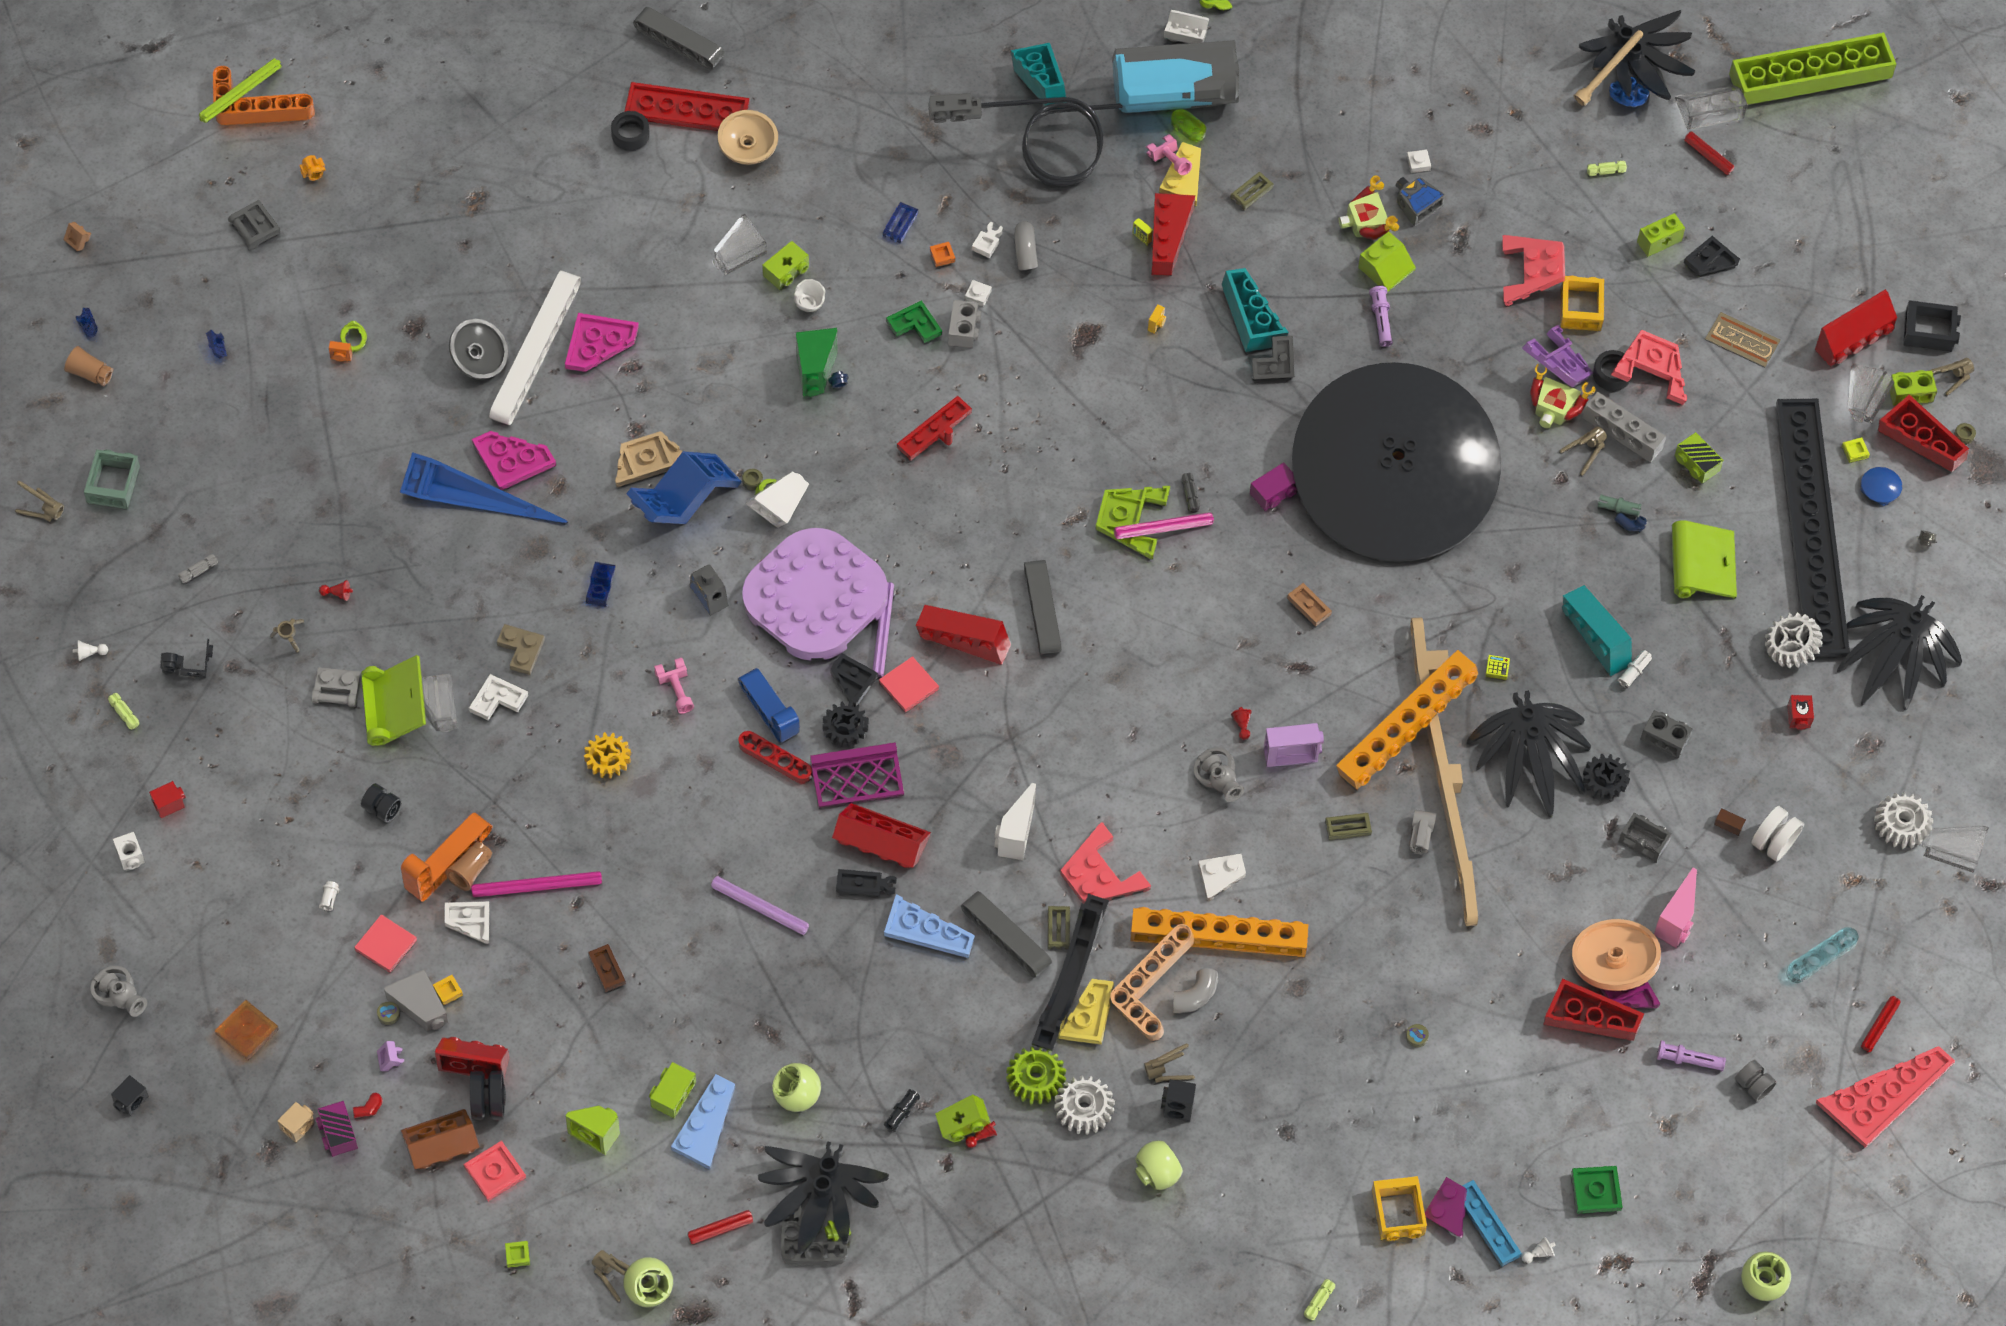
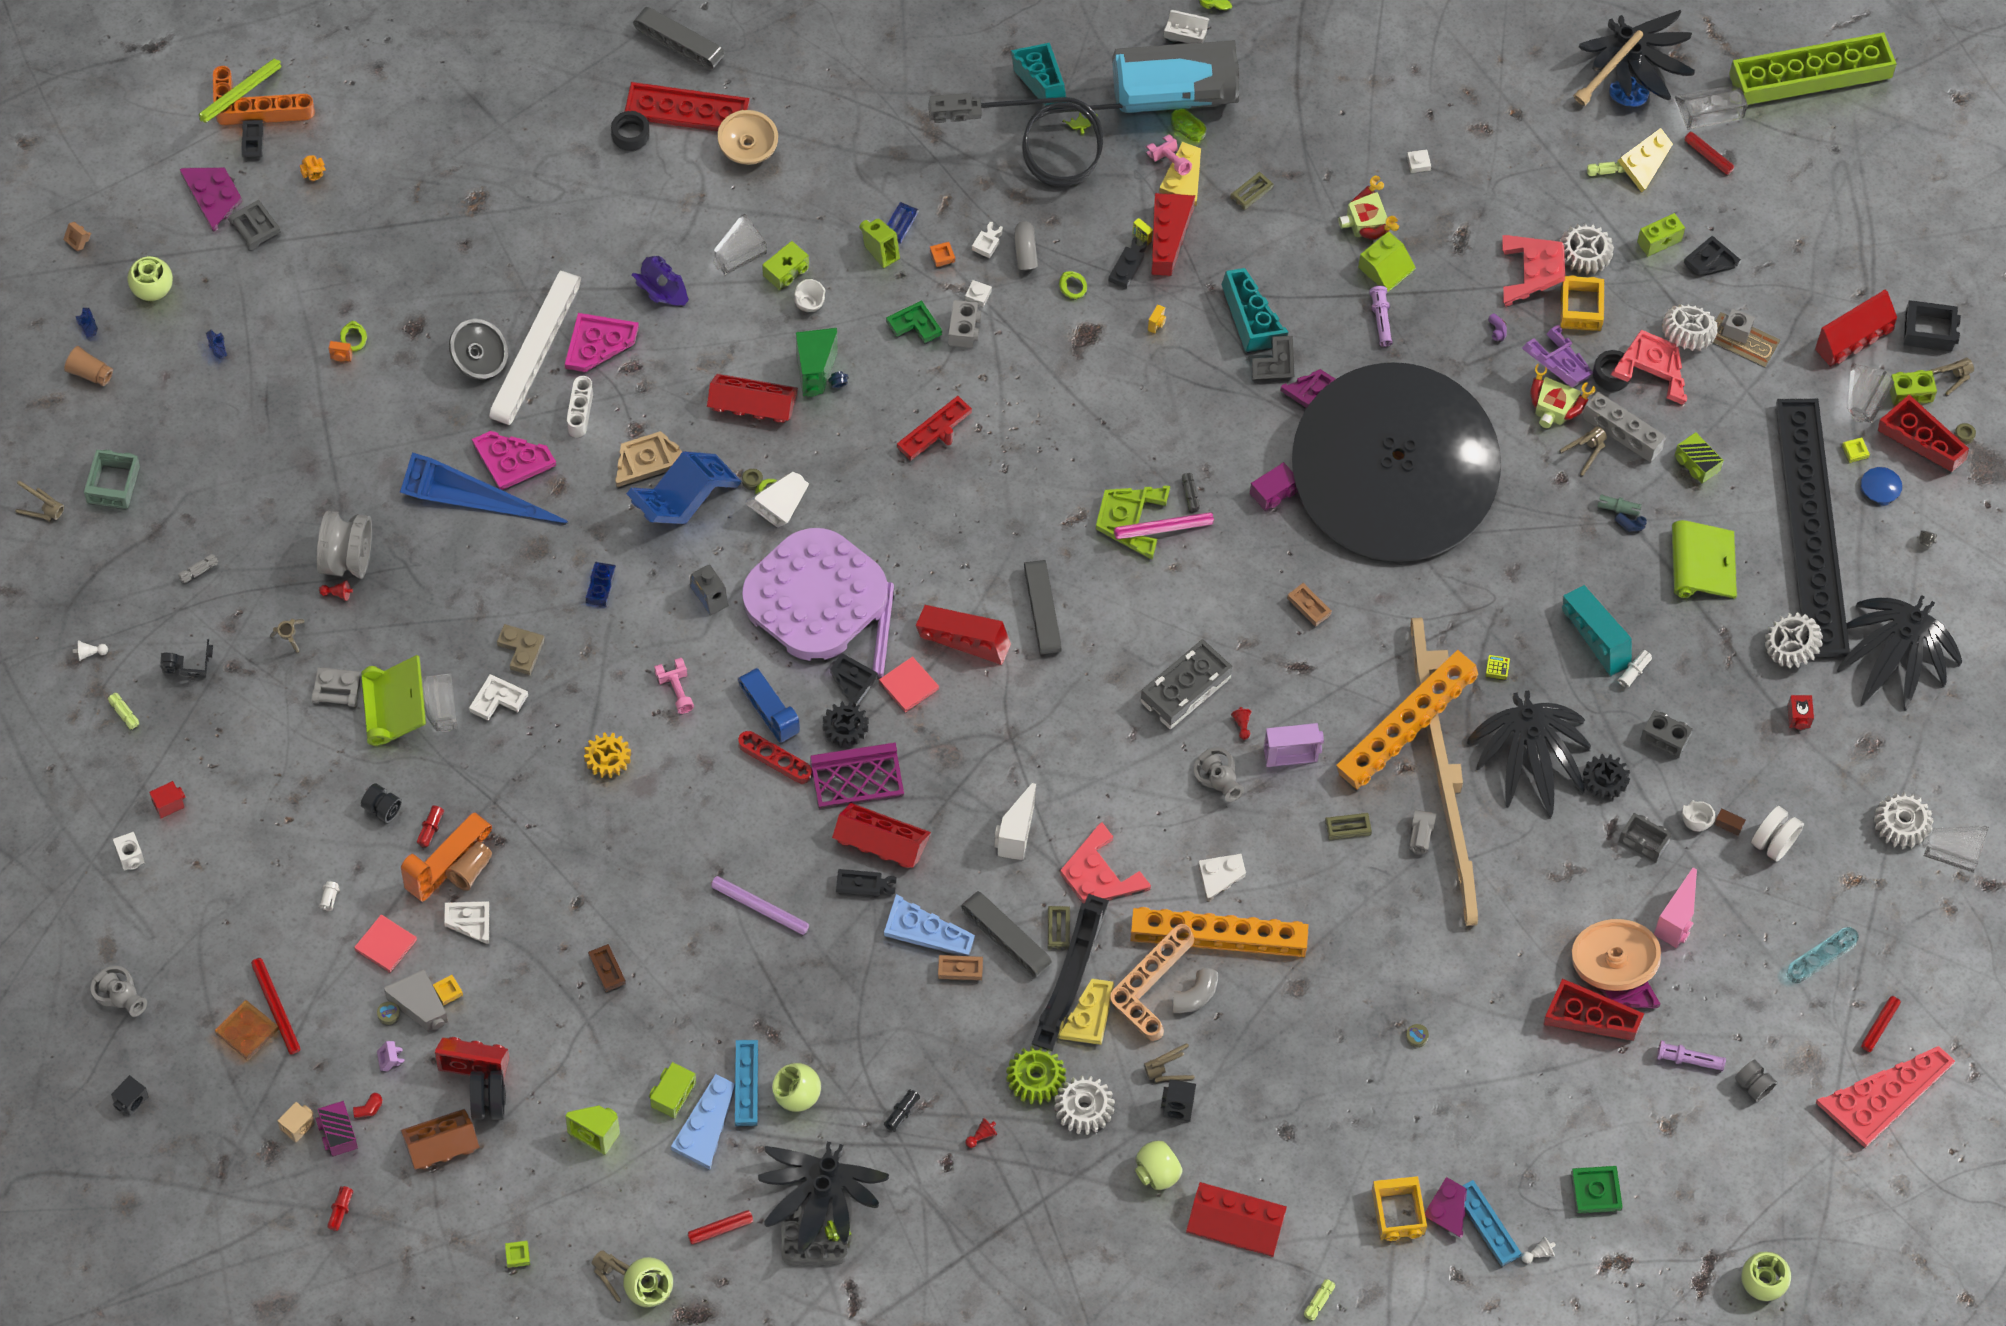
(145, 281): none -> yellowish green wheel
(212, 192): none -> magenta wing
(253, 138): none -> black slope
(275, 1006): none -> red axle
(340, 1207): none -> red axle
(344, 544): none -> light grey piece
(430, 826): none -> red axle
(494, 1171): coral tile -> none
(536, 884): dark pink axle -> none
(579, 398): none -> white beam
(674, 290): none -> dark purple piece
(746, 1083): none -> dark azure plate
(751, 397): none -> red slope
(880, 241): none -> lime torso
(960, 967): none -> medium nougat plate
(963, 1118): lime brick -> none
(1063, 285): none -> lime piece
(1080, 123): none -> lime piece
(1128, 264): none -> black plate
(1186, 683): none -> dark grey piece
(1236, 1219): none -> red slope
(1307, 387): none -> magenta wing
(1418, 199): torso -> none
(1501, 327): none -> medium lavender arm
(1586, 241): none -> white gear
(1646, 158): none -> light yellow wing
(1689, 327): none -> white gear
(1698, 816): none -> white hair
(1740, 332): none -> light grey brick

